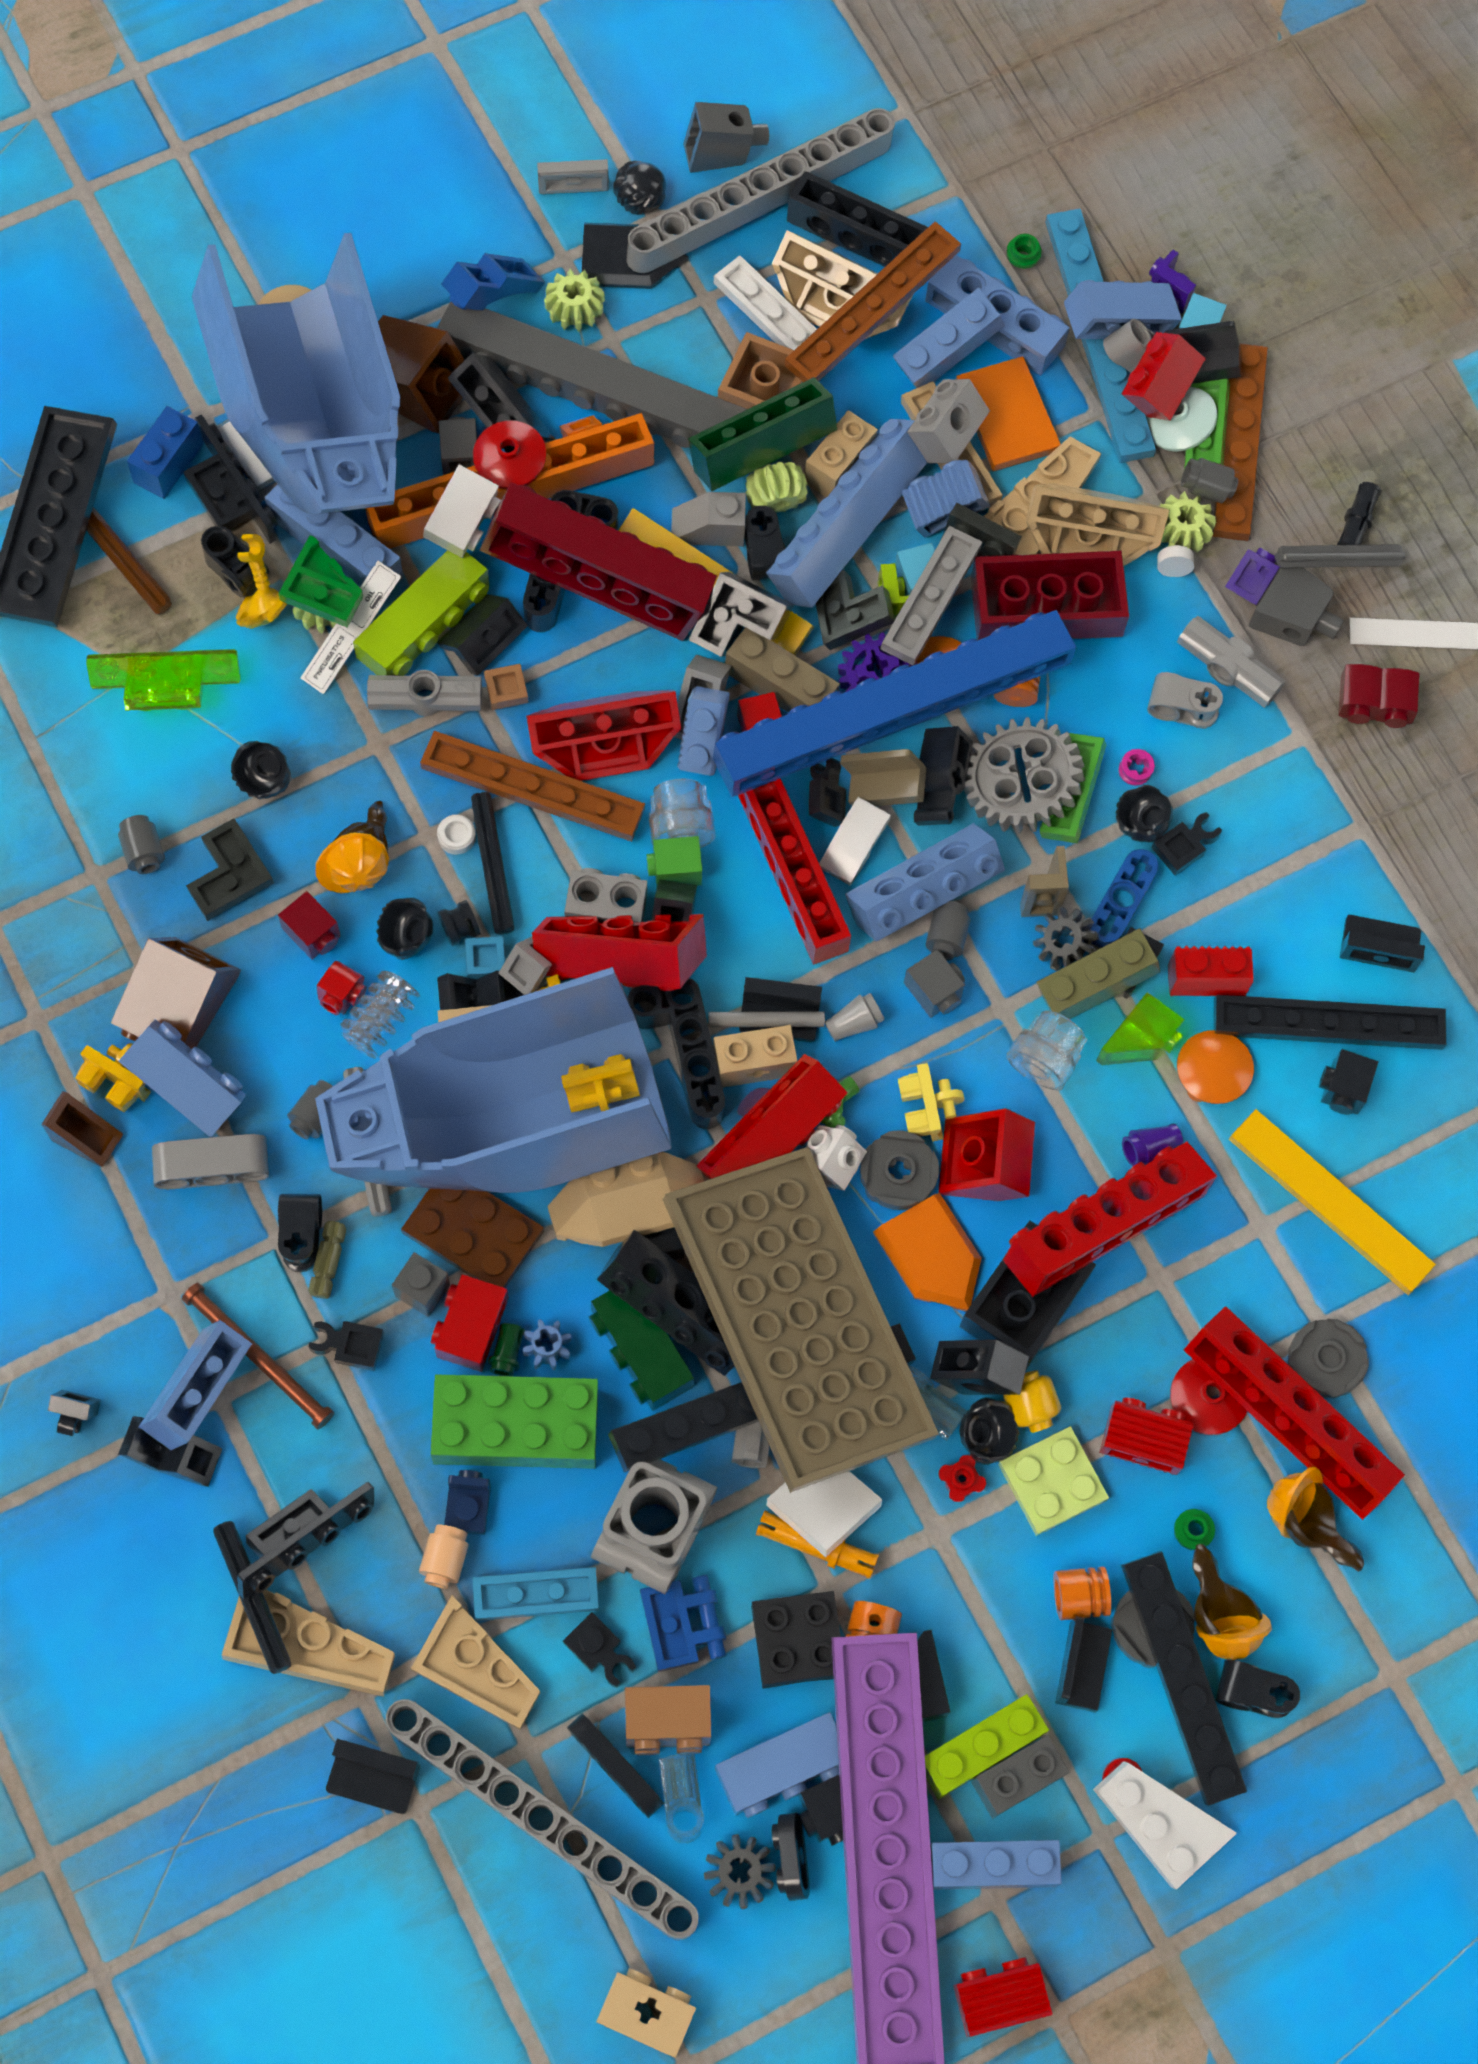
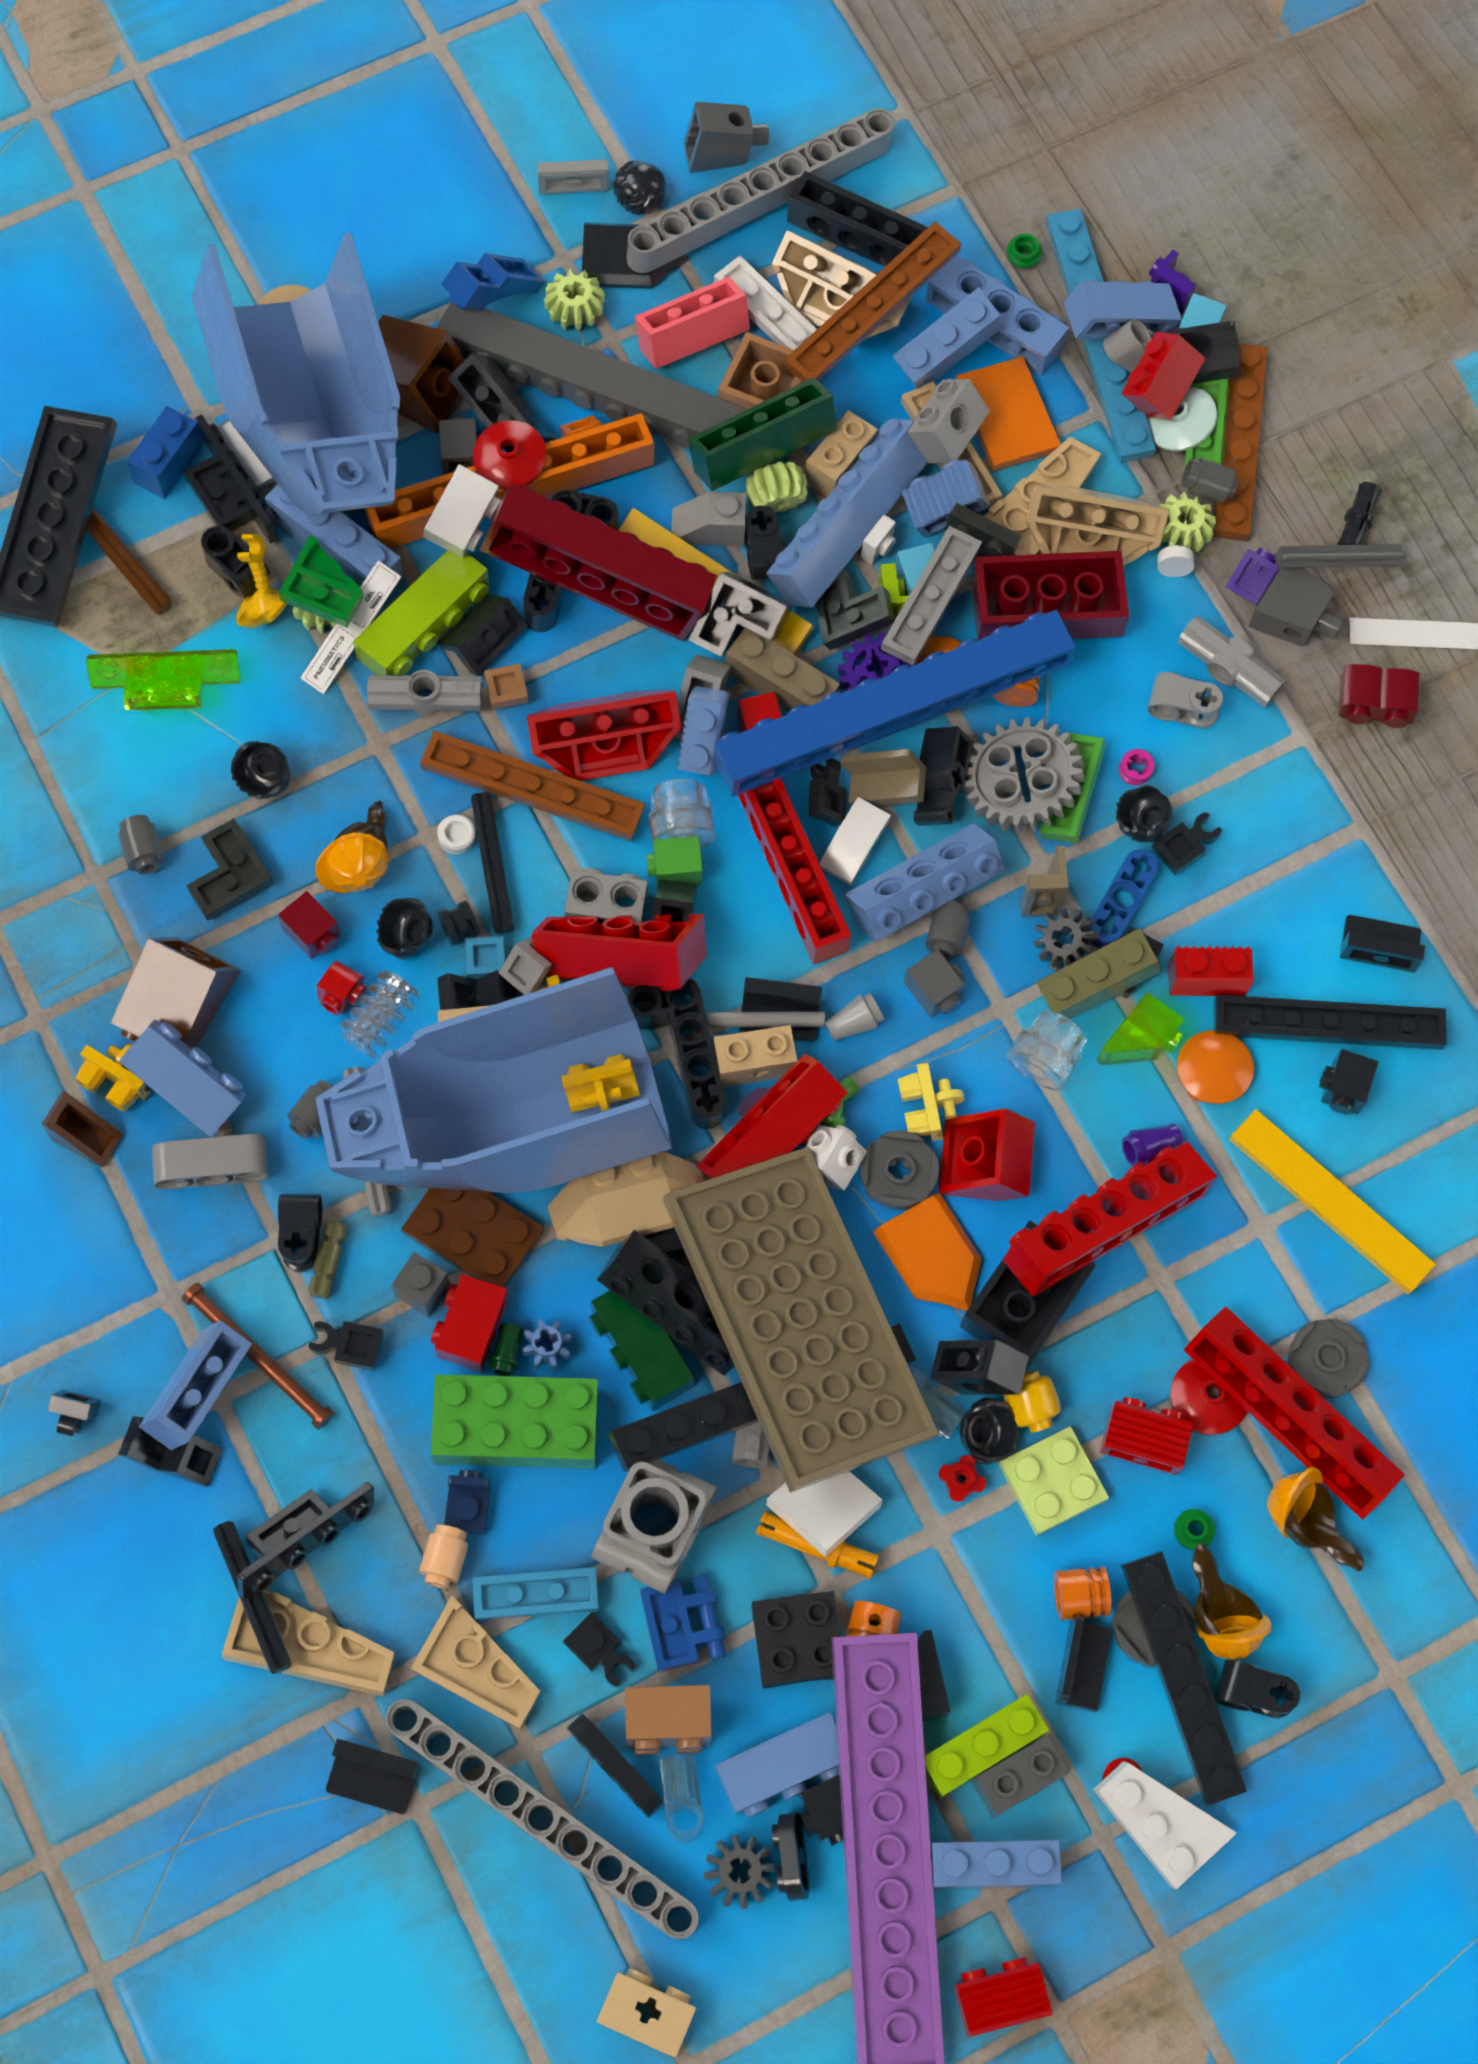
(692, 322): none -> coral brick
(879, 540): none -> white plate

